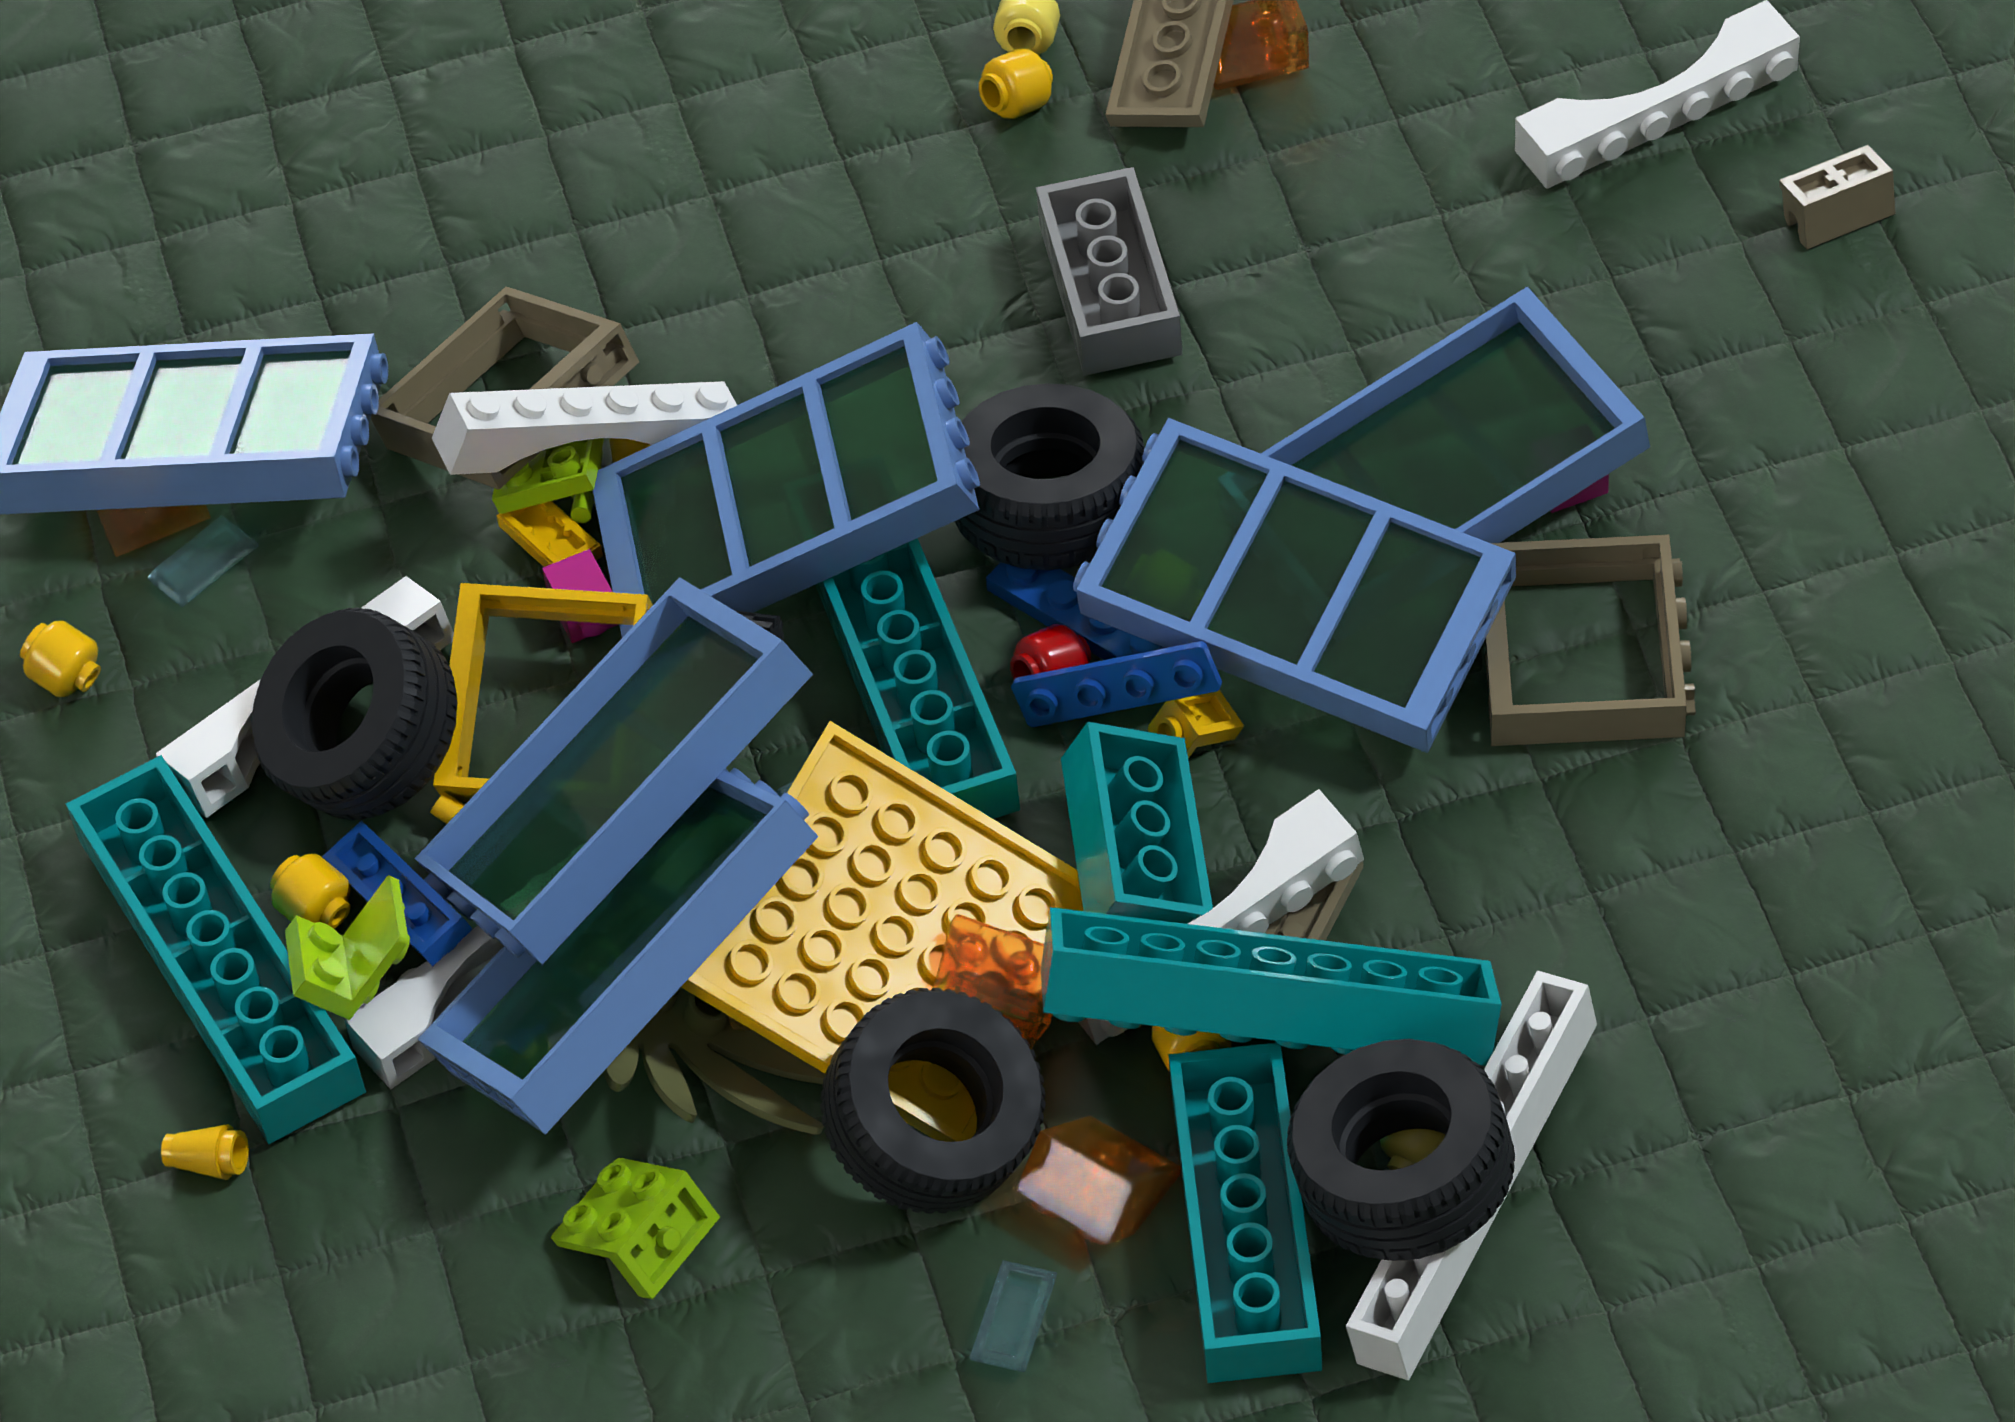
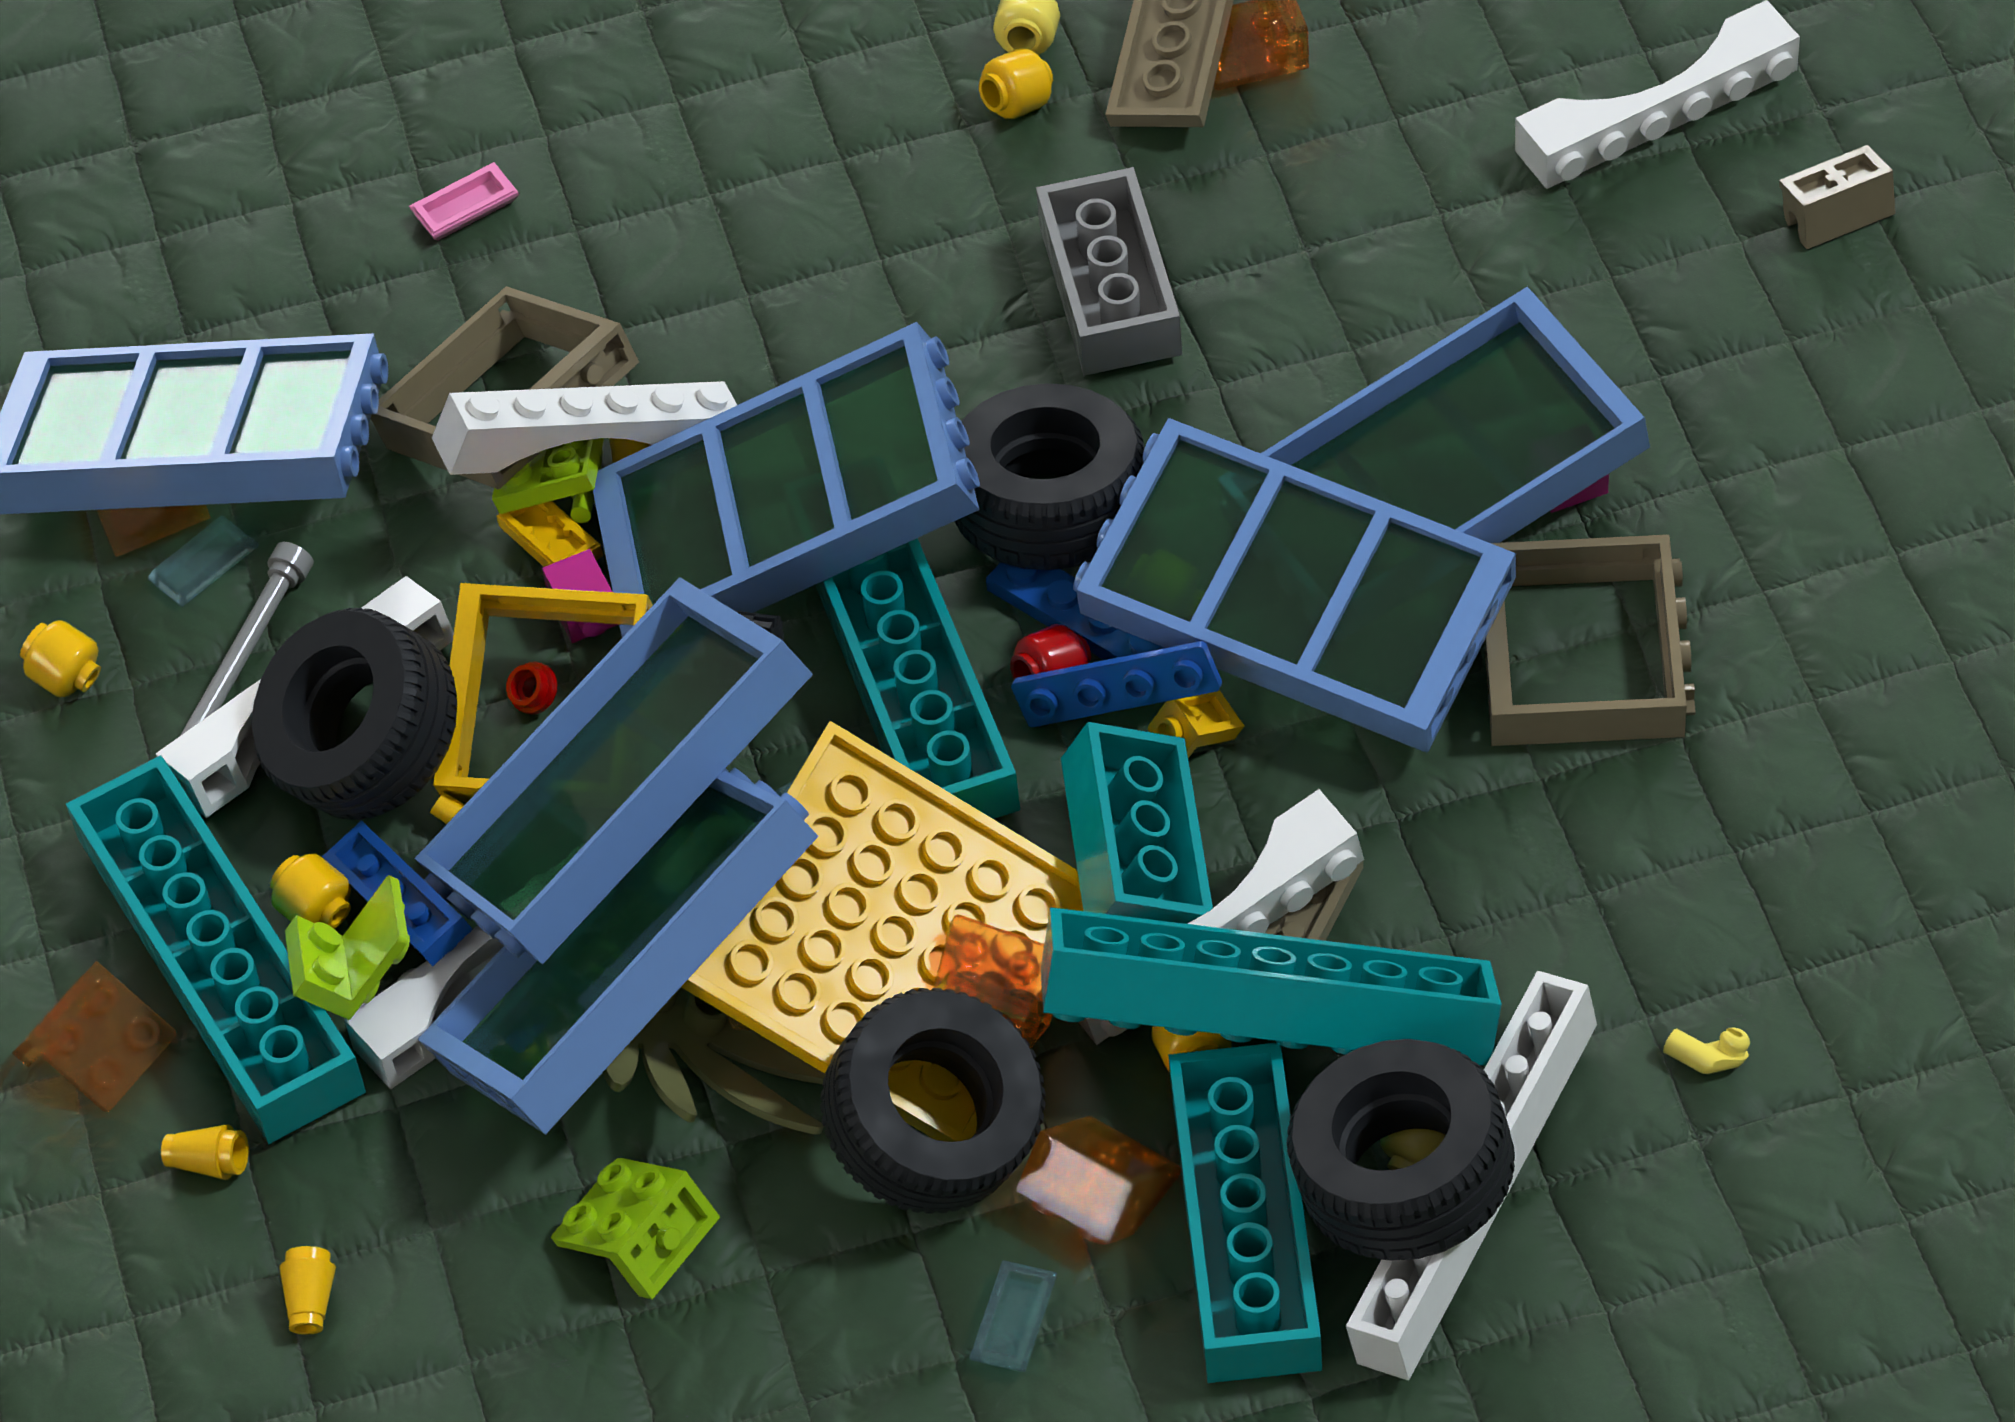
(98, 1037): none -> clear orange bracket
(287, 567): none -> light grey piece
(307, 1286): none -> yellow cone
(464, 201): none -> bright pink tile
(521, 685): none -> red plate
(1709, 1057): none -> light yellow arm

